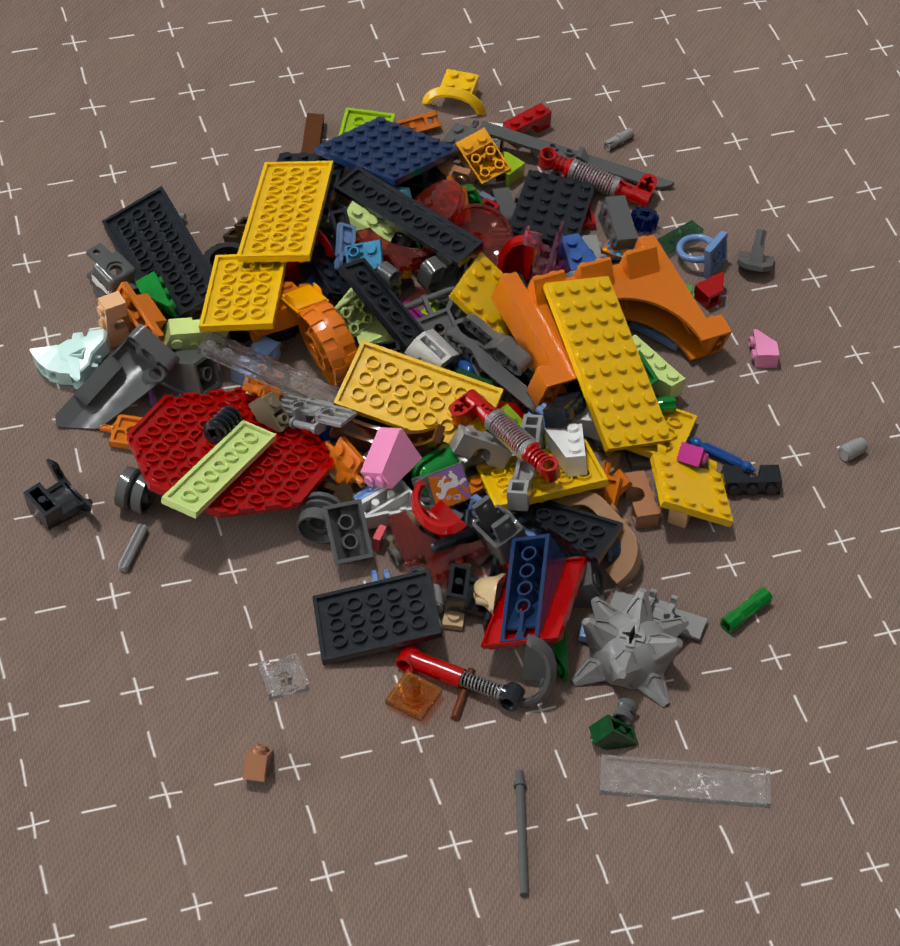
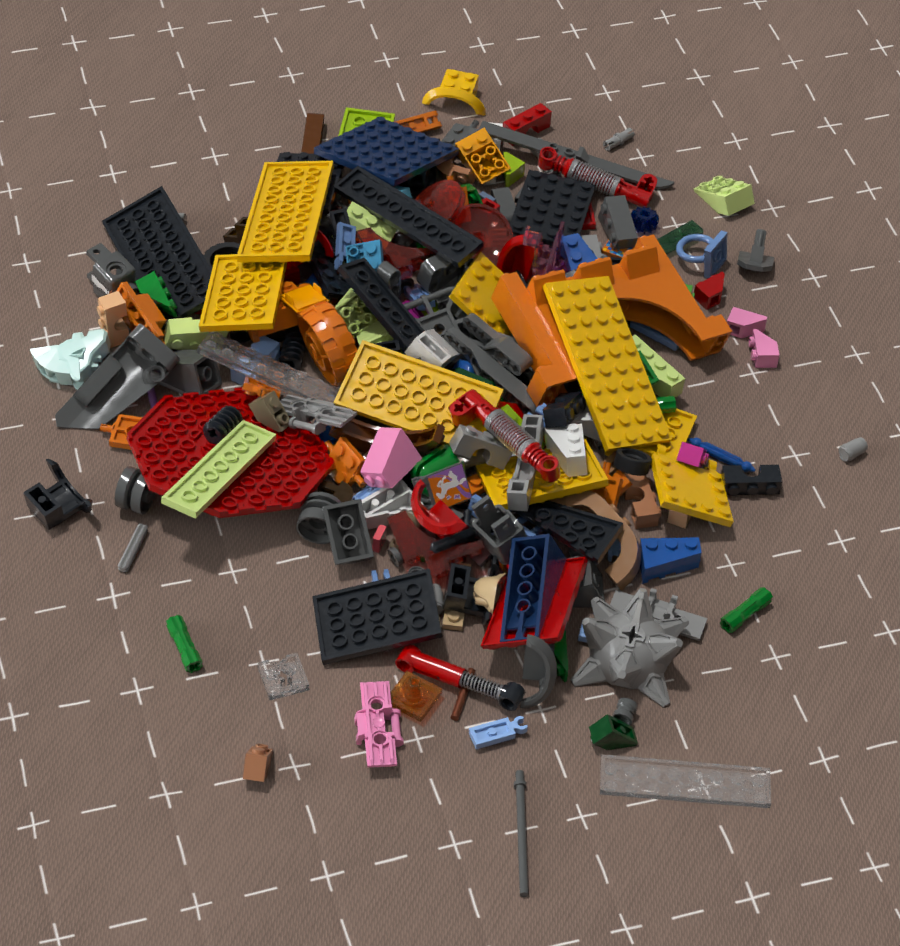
(185, 646): none -> green axle
(293, 350): none -> black piece
(371, 725): none -> bright pink piece
(413, 294): none -> medium blue hinge
(496, 732): none -> light blue plate
(632, 461): none -> black tyre
(668, 556): none -> blue wedge
(726, 195): none -> yellowish green slope
(743, 322): none -> bright pink slope

